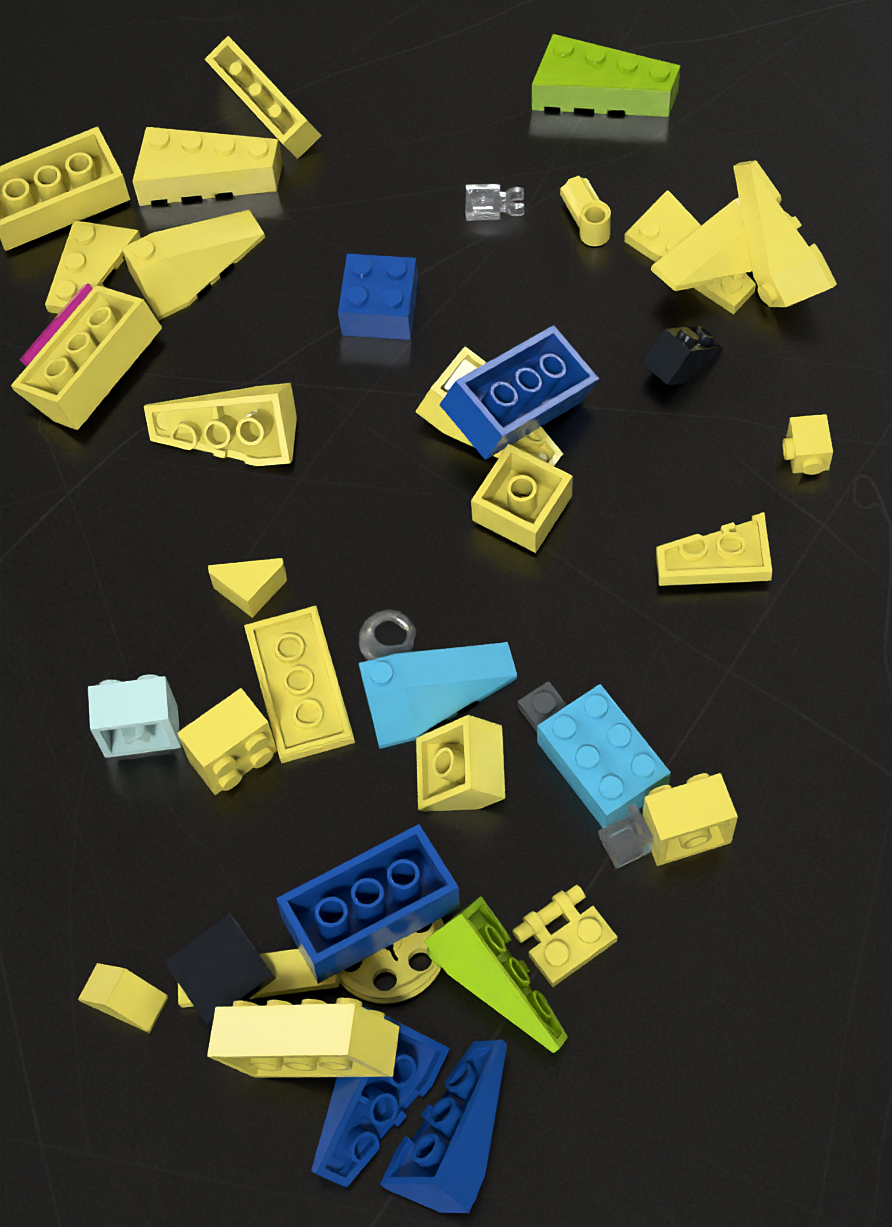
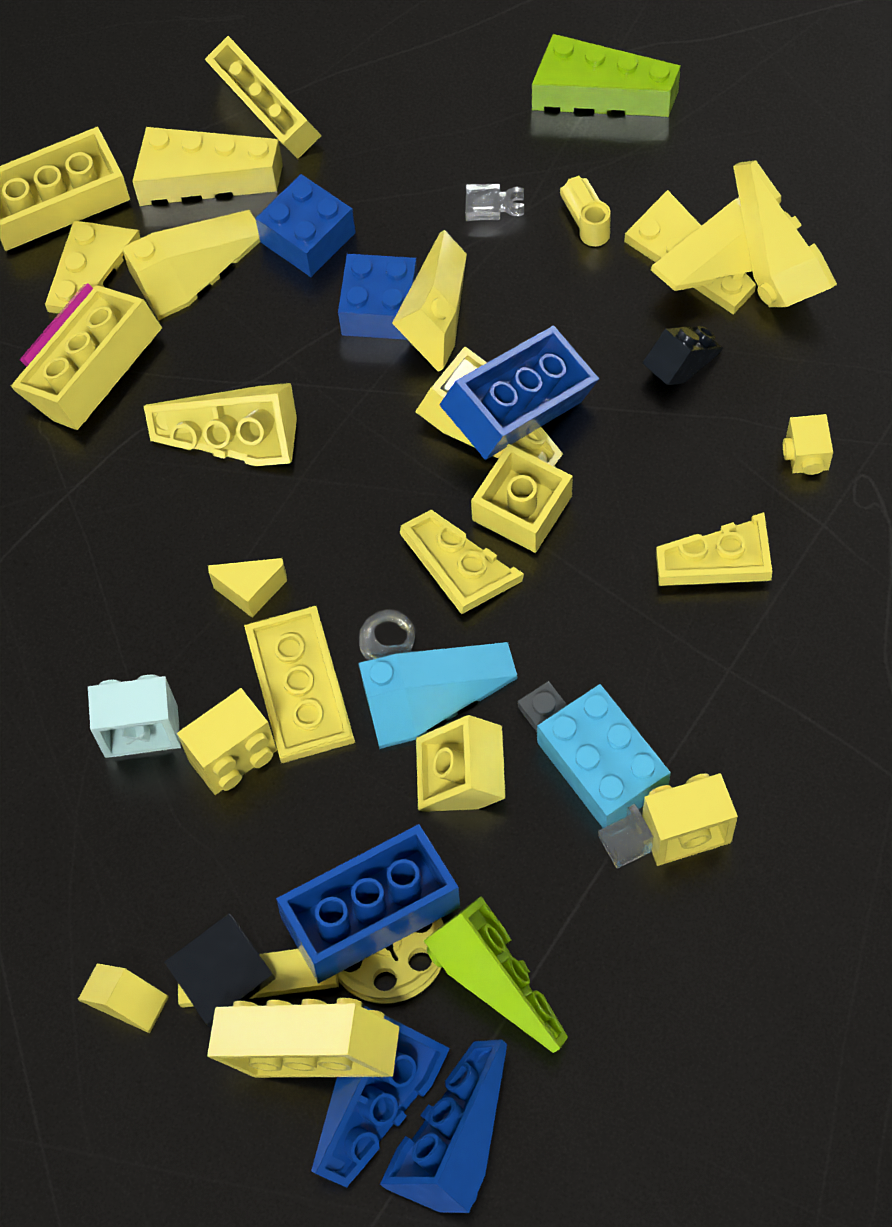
(305, 225): none -> blue brick
(433, 302): none -> light yellow wedge
(457, 564): none -> light yellow wing
(571, 945): light yellow plate -> none

